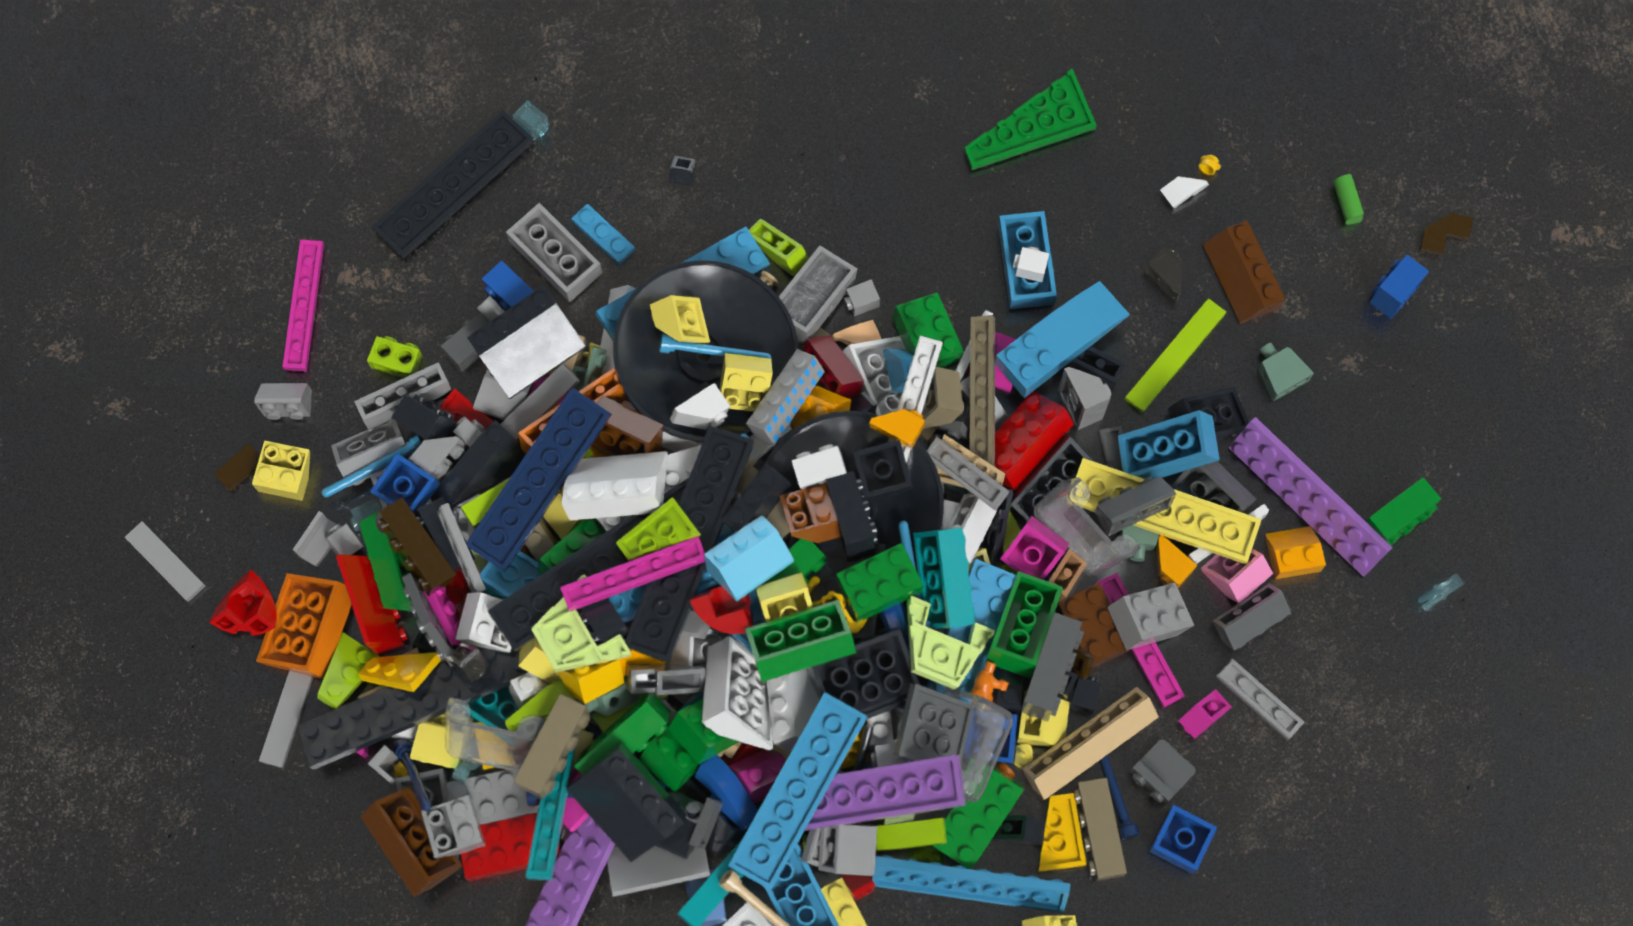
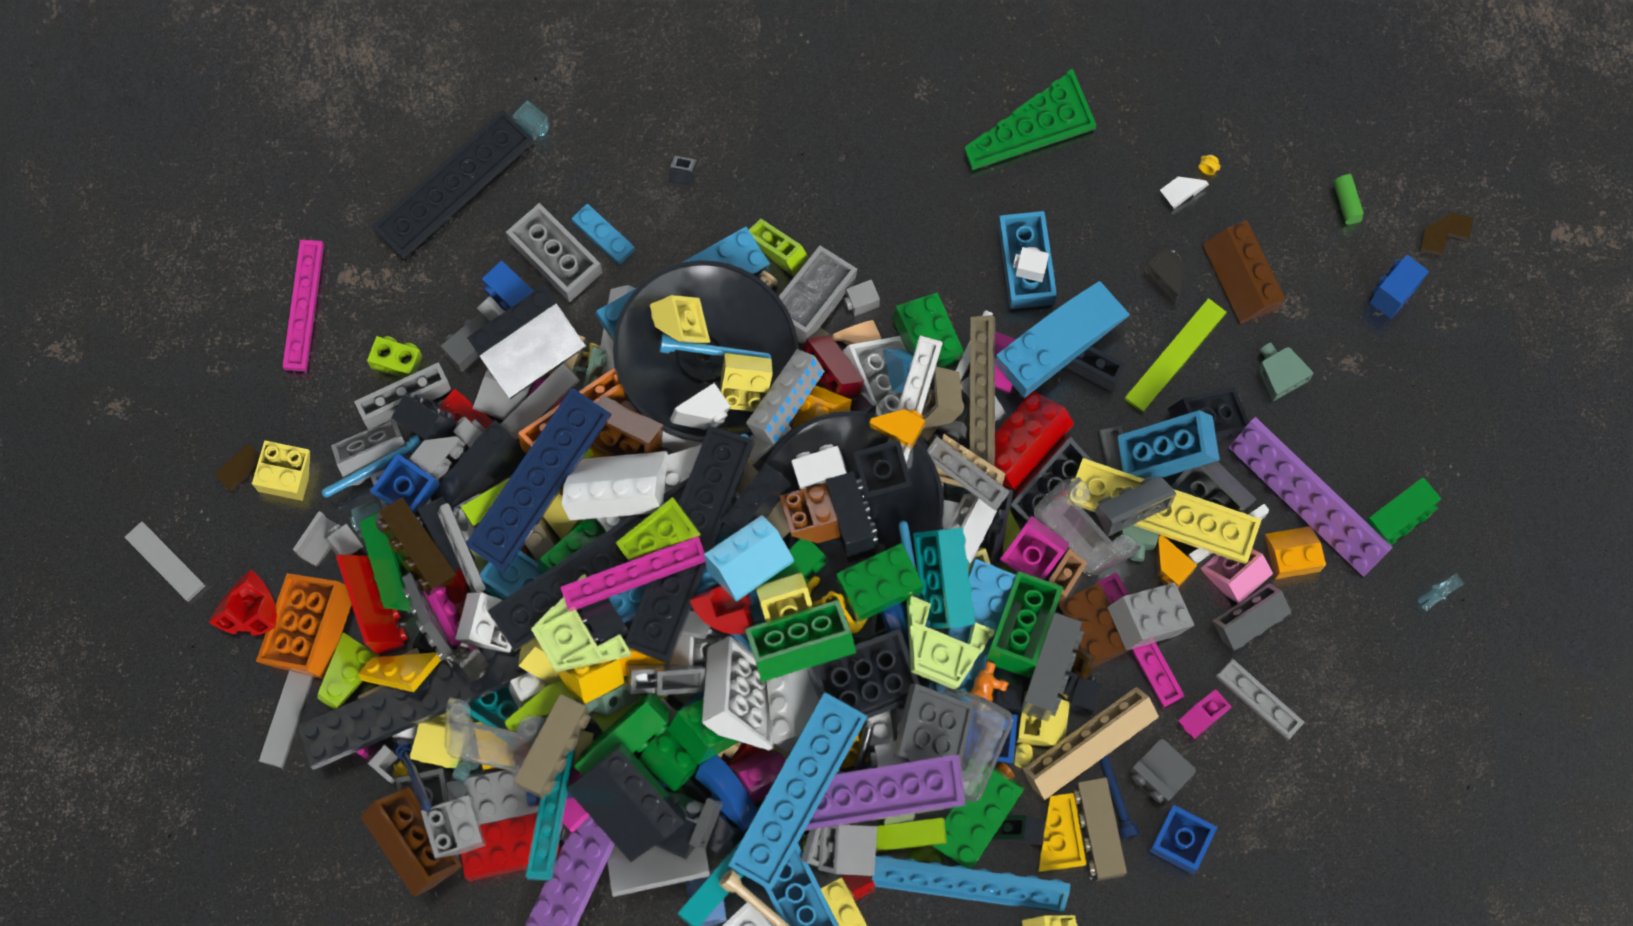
(284, 400): light grey slope -> none
(1084, 396): light grey slope -> none

